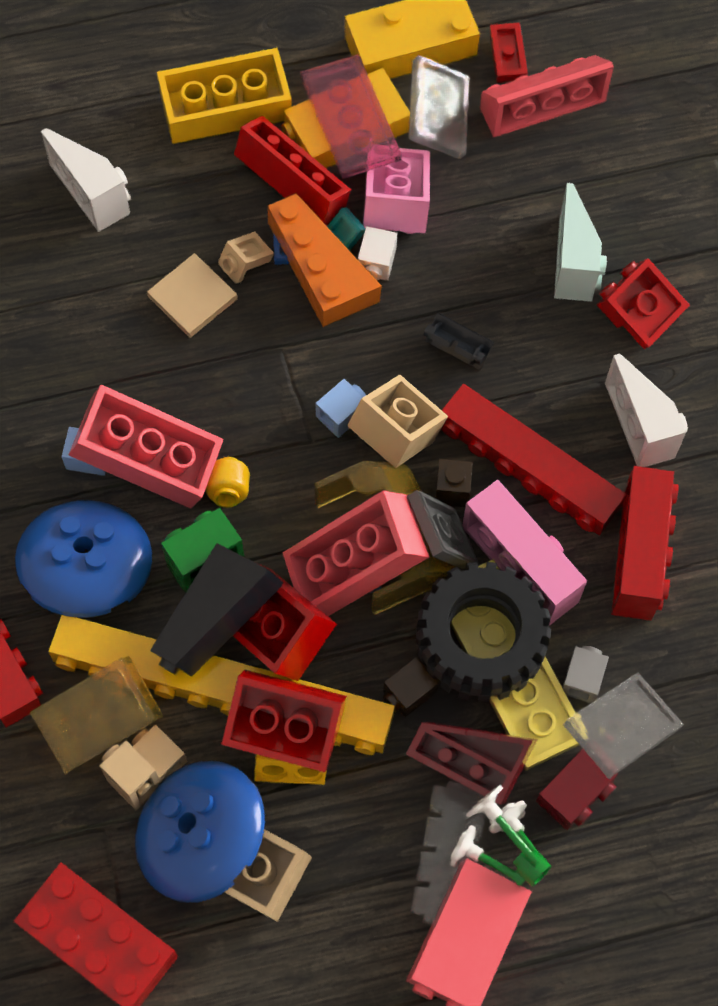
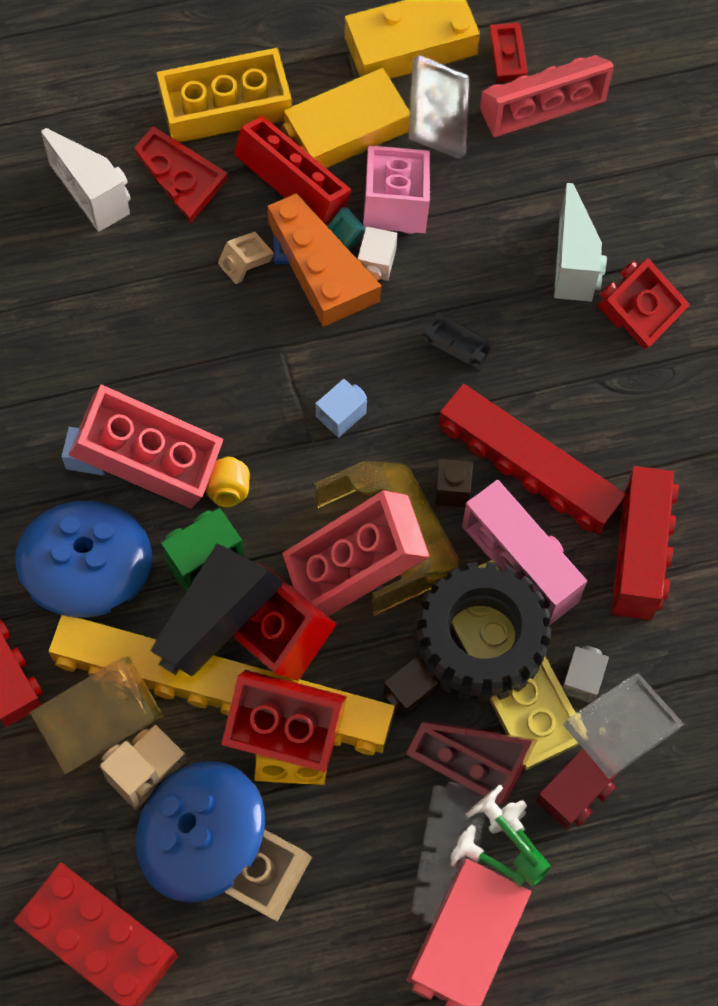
(180, 172): none -> red wing
(192, 295): tan tile -> none
(350, 116): clear pink tile -> none
(397, 421): tan brick -> none
(442, 530): dark grey tile -> none
(645, 413): white slope -> none

